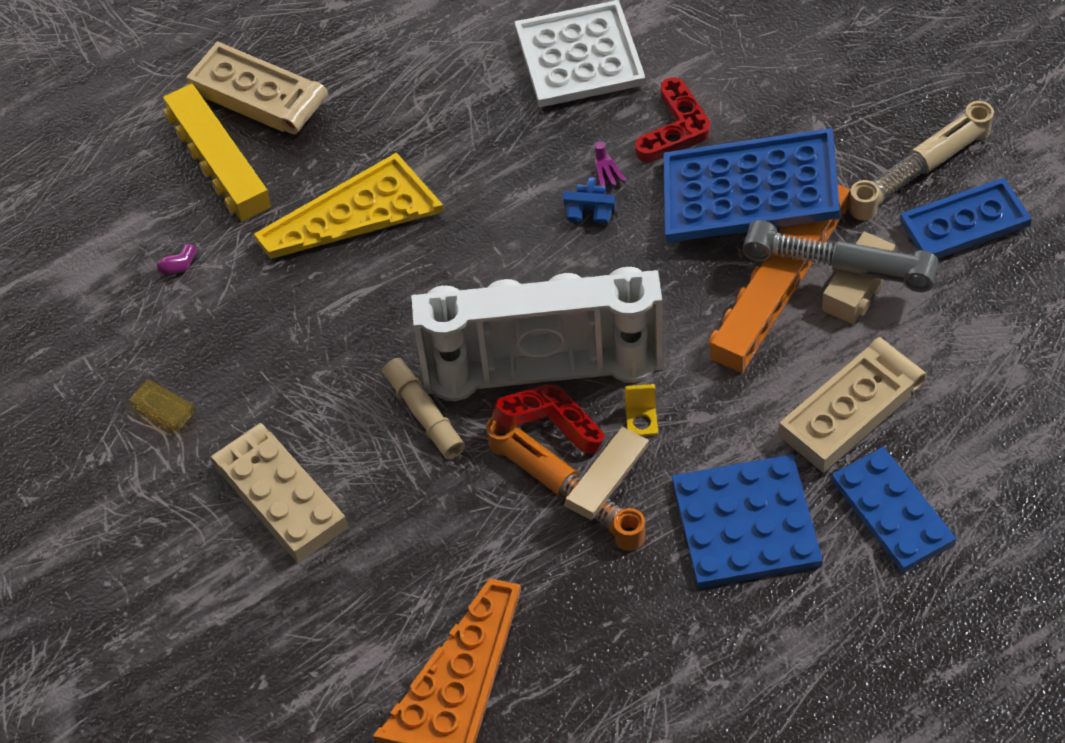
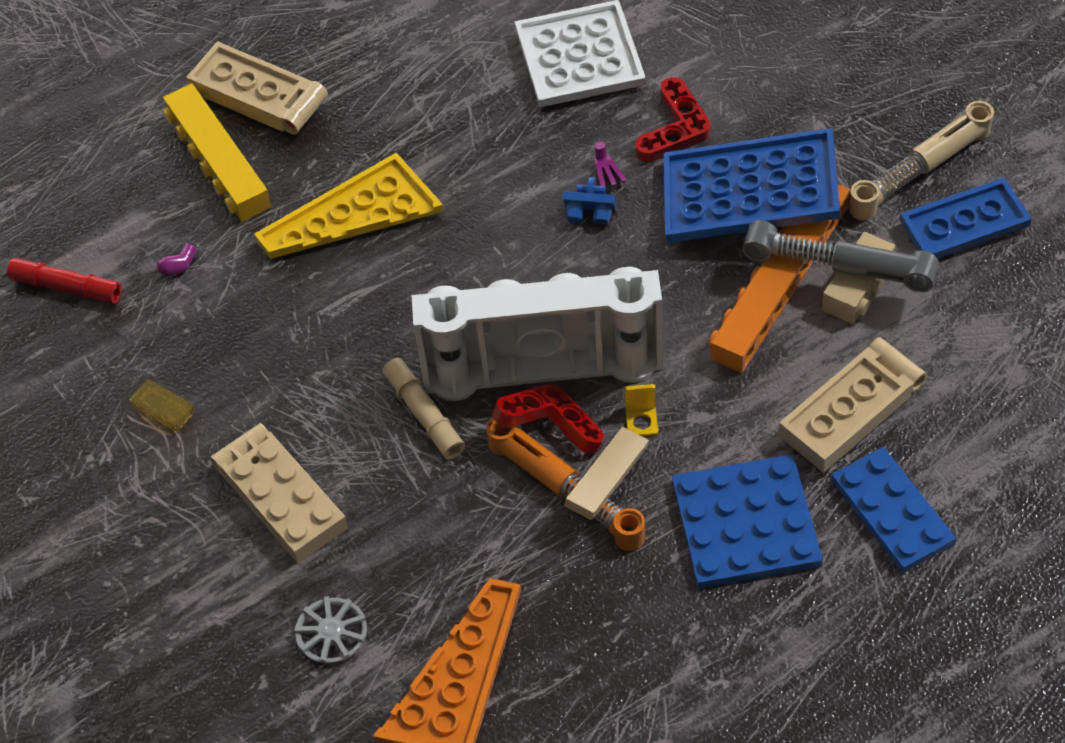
(64, 280): none -> red piece
(331, 629): none -> light grey wheel

